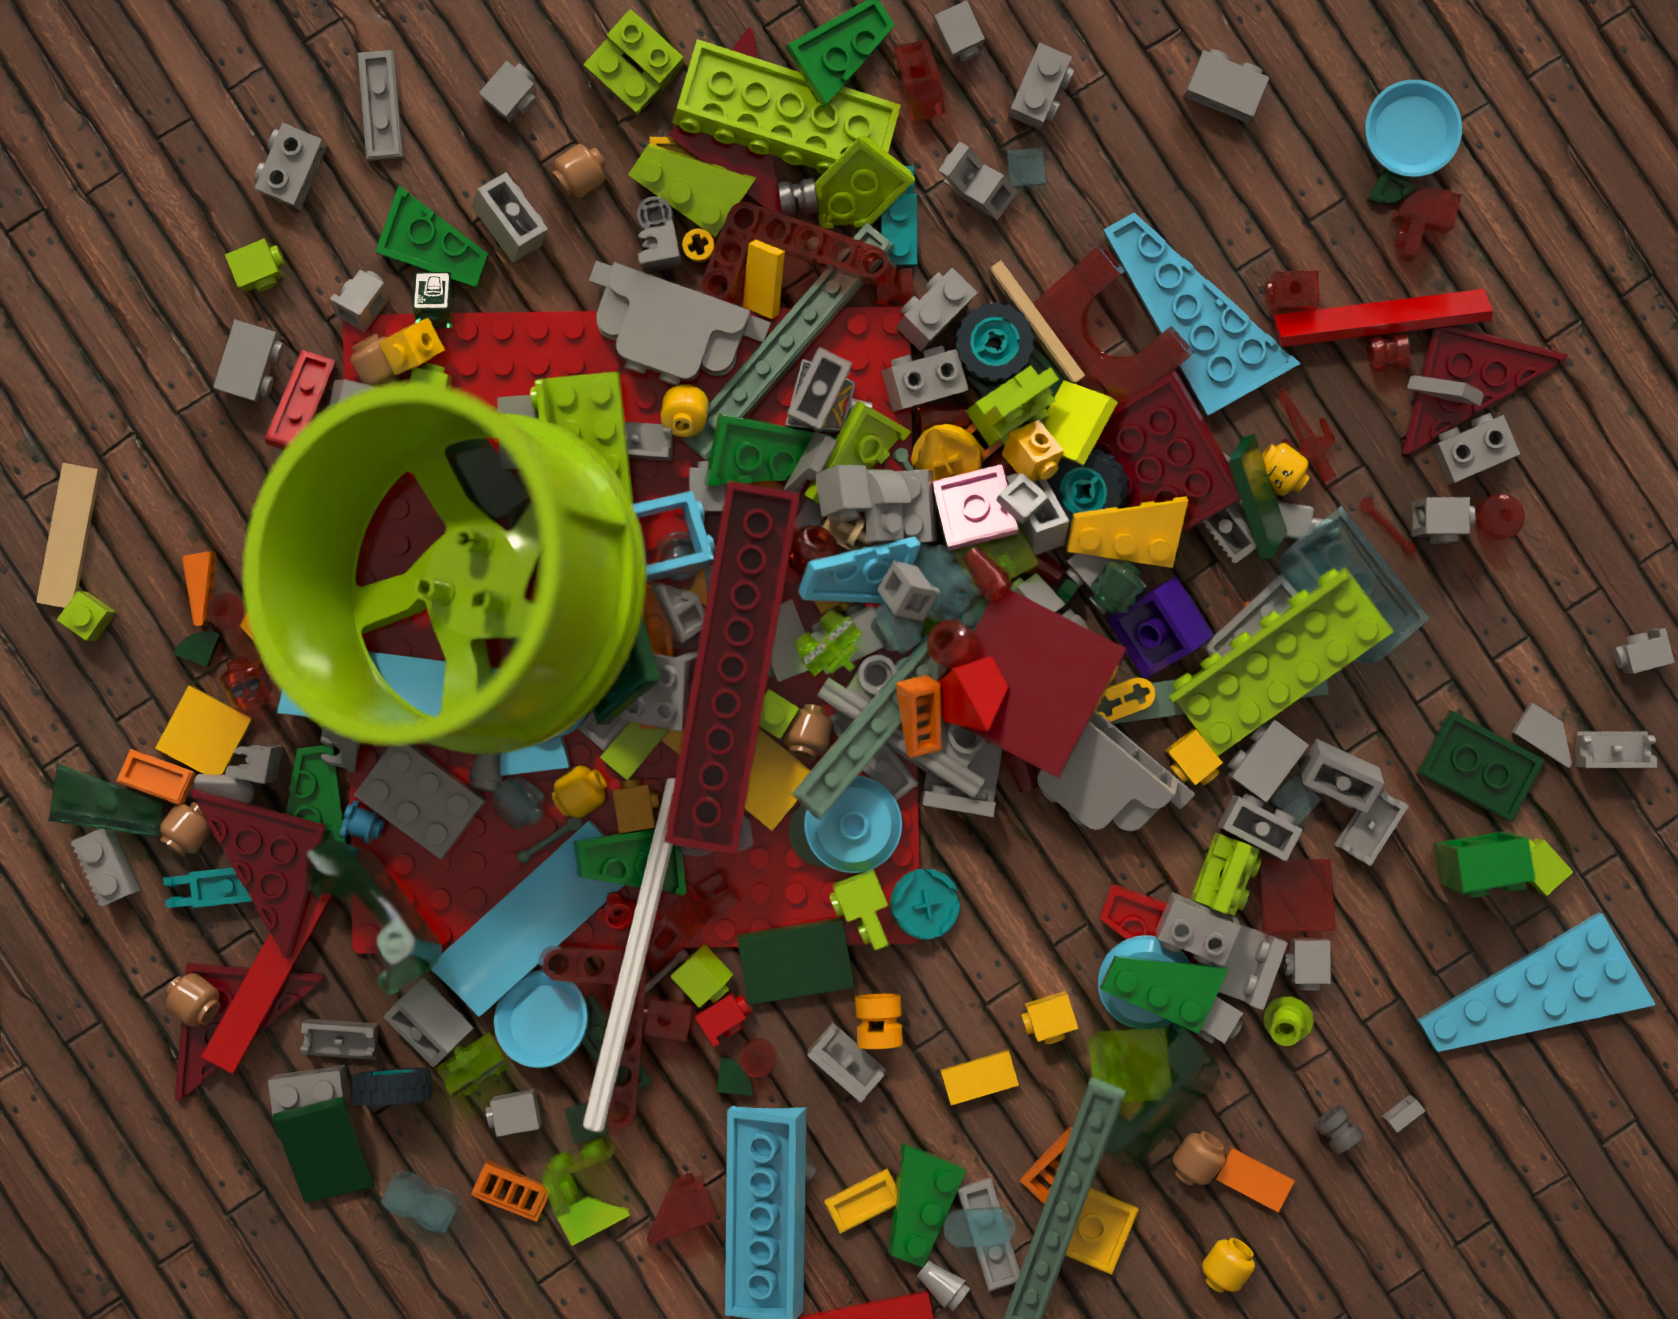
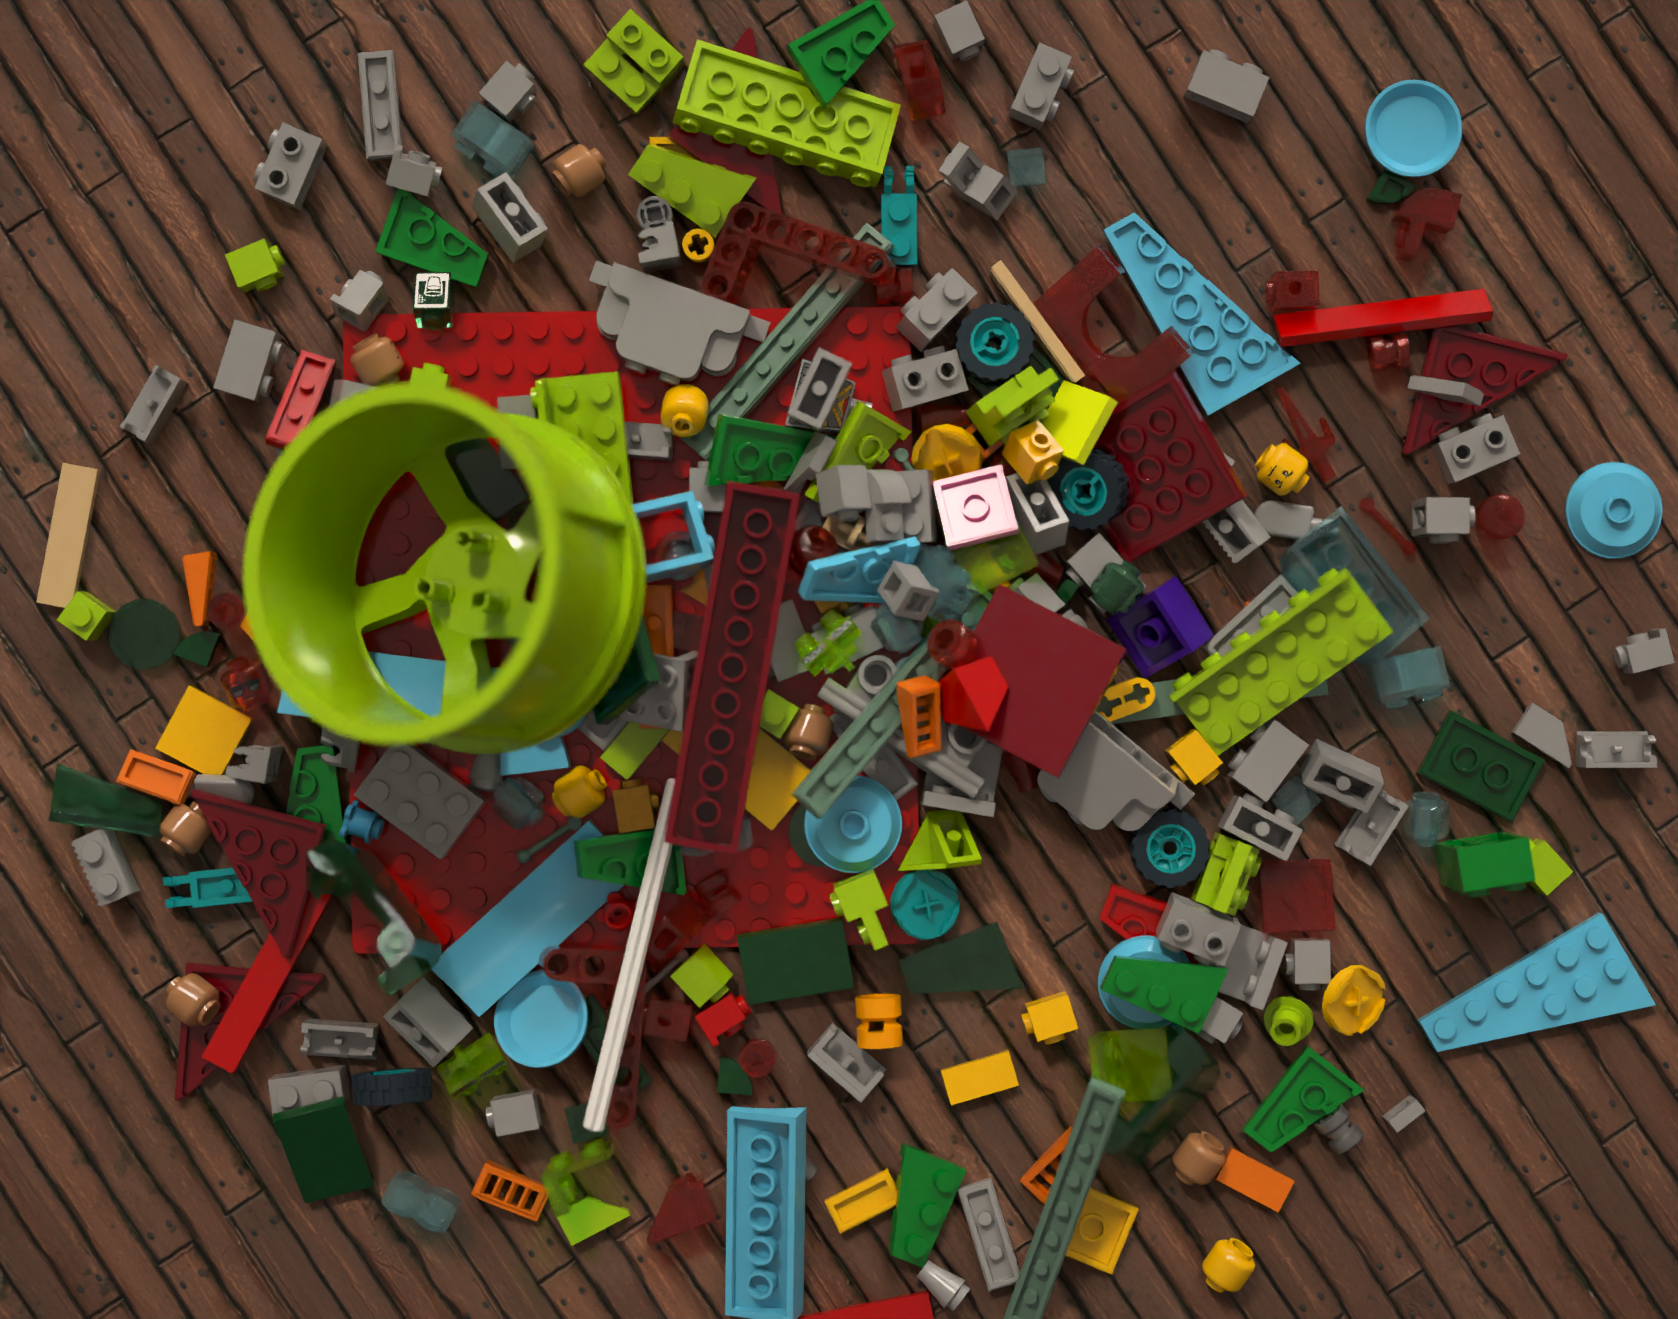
(144, 633): none -> clear green tile
(154, 405): none -> light grey hinge
(411, 346): yellow brick -> none
(413, 171): none -> light grey brick
(491, 140): none -> clear light blue brick
(681, 610): light grey tile -> none
(763, 279): yellow tile -> none
(806, 197): flat silver wheel -> none
(860, 185): lime tile -> none
(942, 843): none -> lime slope
(962, 964): none -> clear green wing
(979, 1227): clear light blue tile -> none
(987, 575): clear red cone -> none
(1022, 498): light grey tile -> none
(1131, 534): yellow wing -> none
(1189, 842): none -> black wheel
(1257, 497): dark green tile -> none
(1298, 1099): none -> green wing
(1353, 1000): none -> yellow tile
(1409, 675): none -> clear light blue brick
(1426, 818): none -> clear light blue head
(1613, 510): none -> medium azure piece

